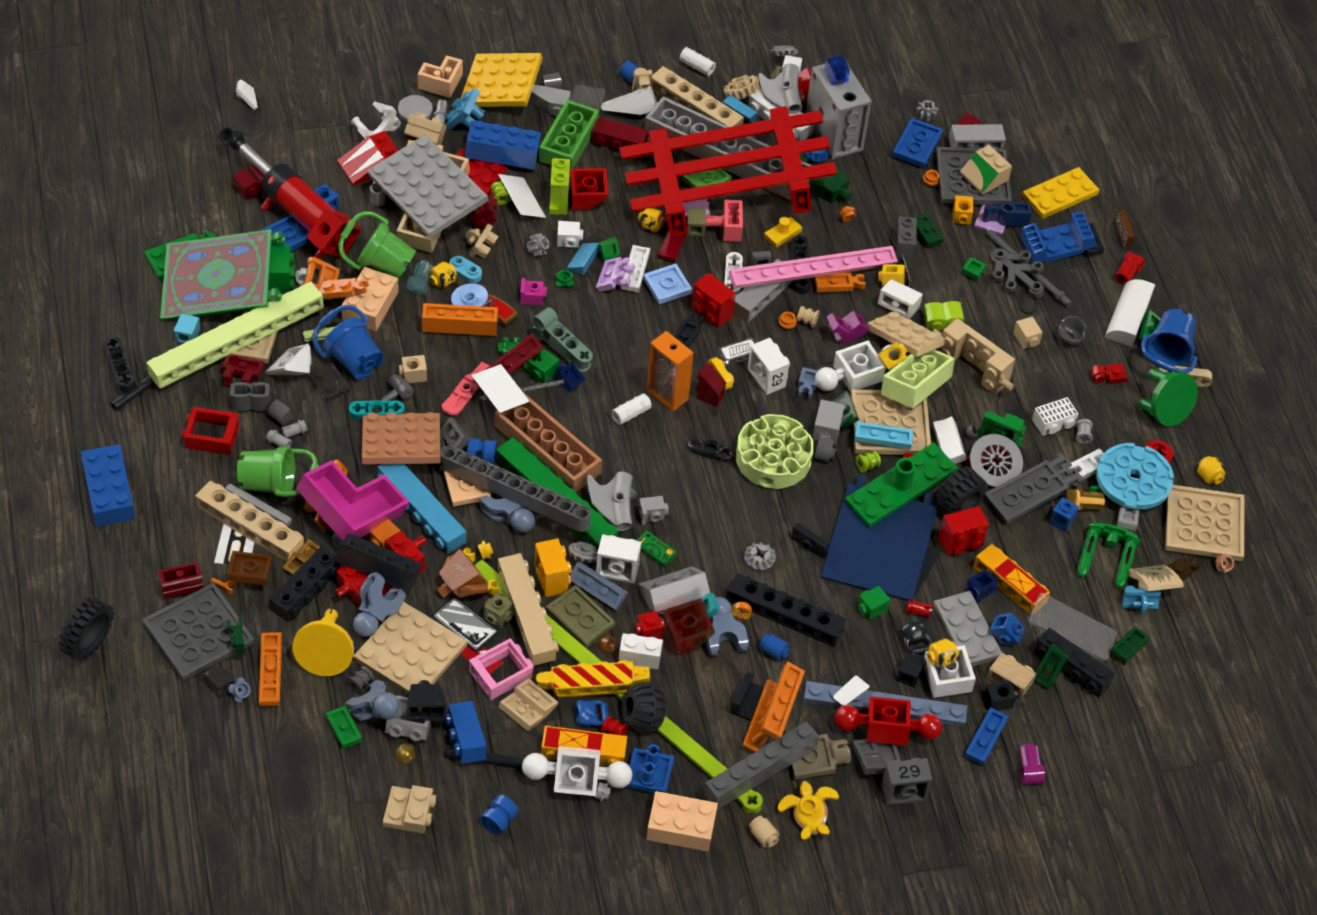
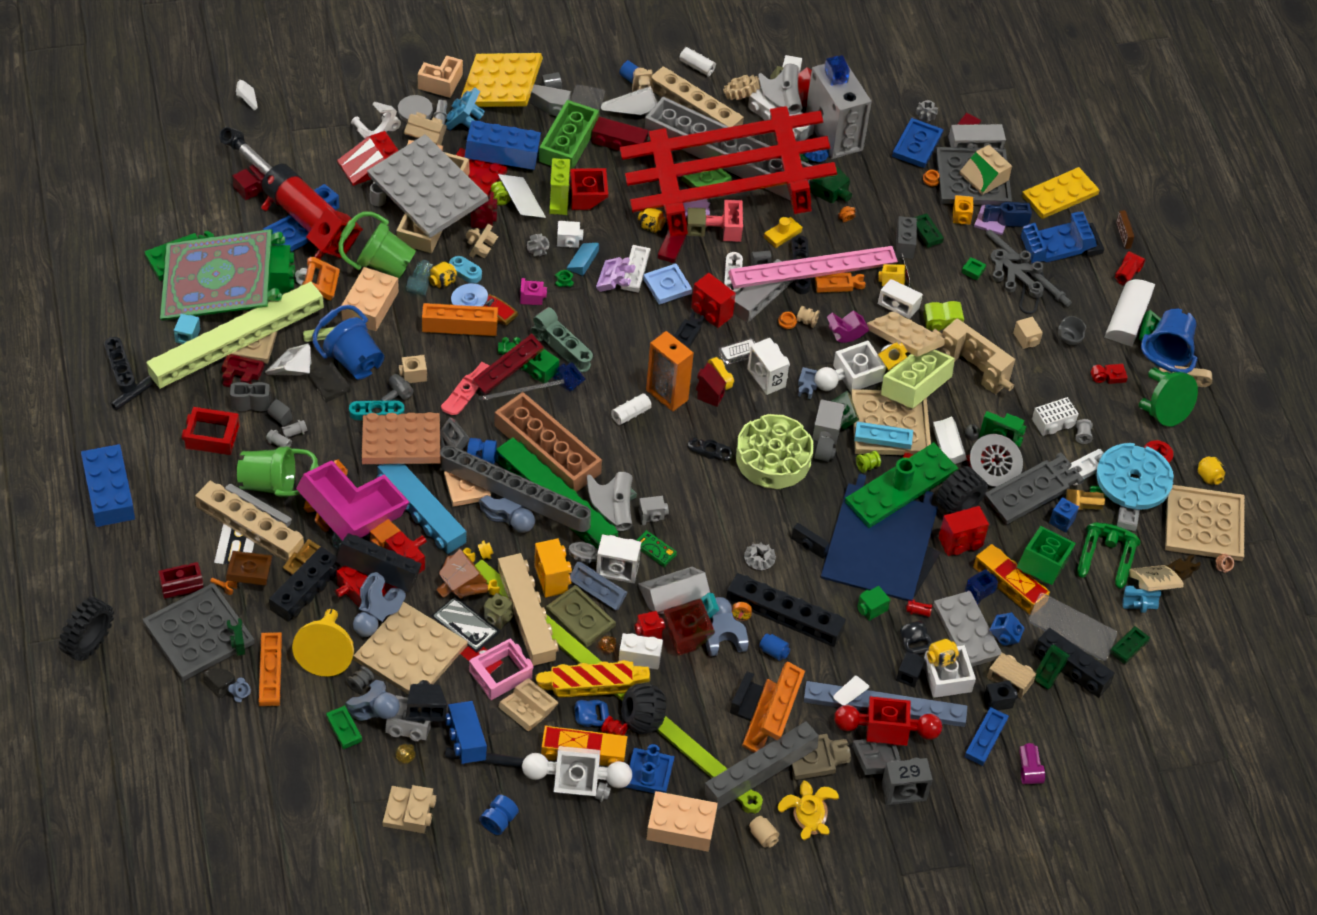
(343, 288): orange plate -> none
(500, 388): white sticker -> none
(609, 248): green plate -> none
(748, 113): dark azure slope -> none
(784, 50): light grey gear -> none
(1046, 555): none -> green brick

